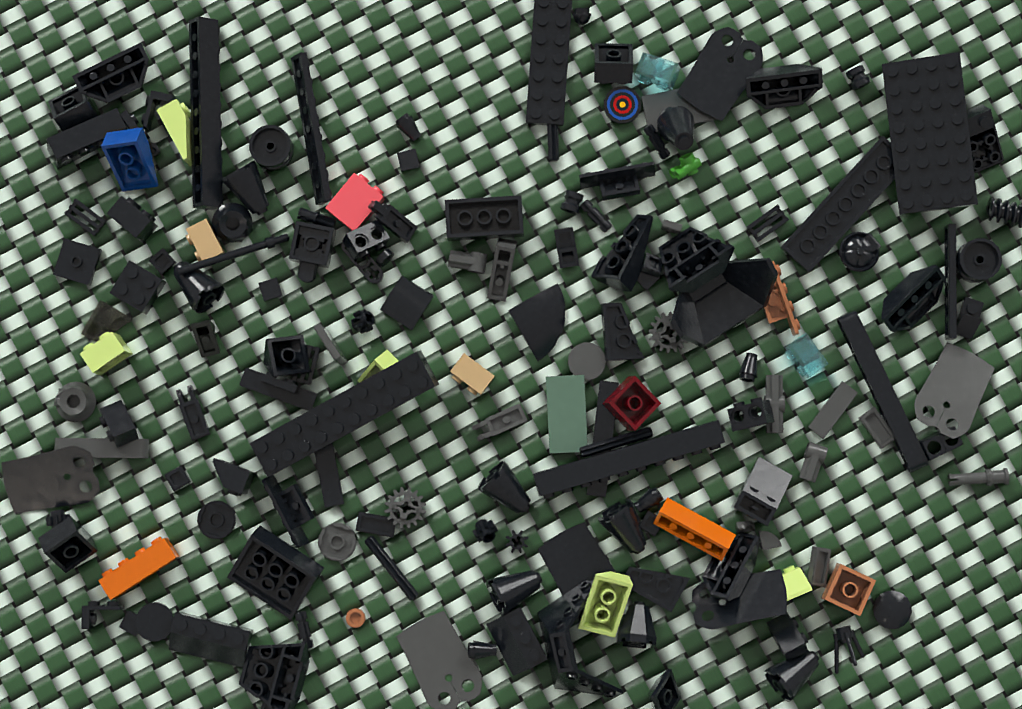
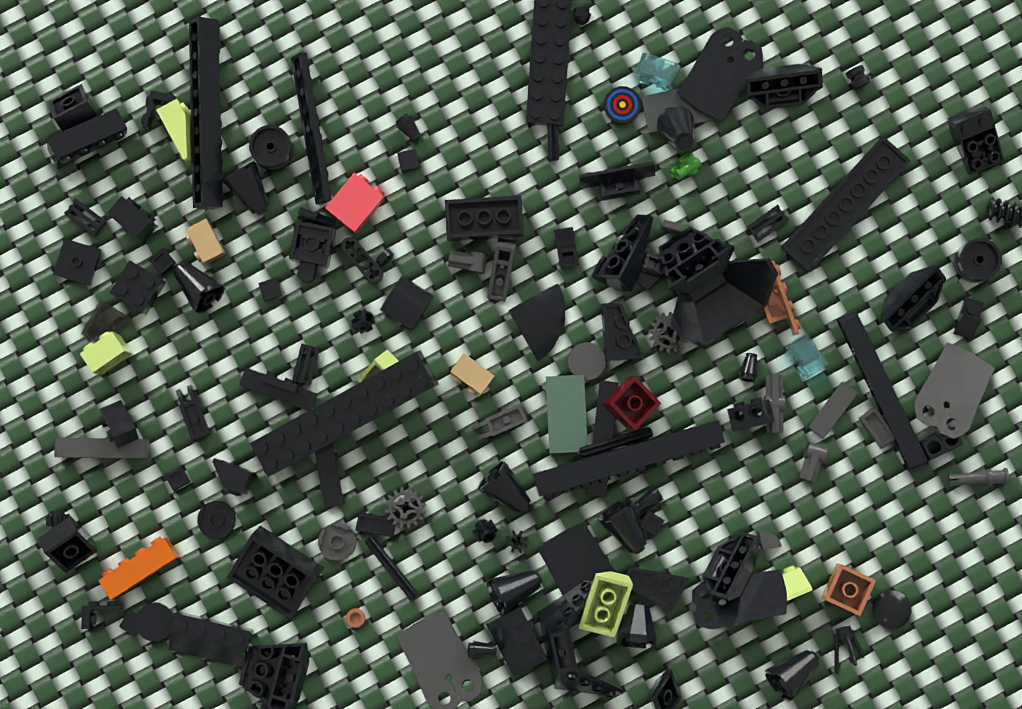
(40, 483): black piece -> none
(75, 401): dark grey piece -> none
(115, 75): black wedge -> none
(130, 159): blue slope -> none
(131, 122): black hinge -> none
(205, 338): pearl dark grey slope -> none
(232, 222): black piece -> none
(268, 243): black bar -> none
(286, 356): black slope -> none
(291, 508): black bracket -> none
(304, 628): black axle -> none
(330, 344): dark grey tile -> none
(364, 236): black brick -> none
(393, 220): black hinge -> none
(571, 202): black wheel -> none
(596, 216): black axle -> none
(613, 63): black slope -> none
(657, 141): black axle -> none
(694, 529): orange brick -> none
(744, 526): dark grey tile -> none
(762, 491): slope -> none
(787, 636): black brick -> none
(819, 566): dark grey tile -> none
(859, 251): black piece -> none
(929, 134): black plate -> none
(950, 283): black tile -> none

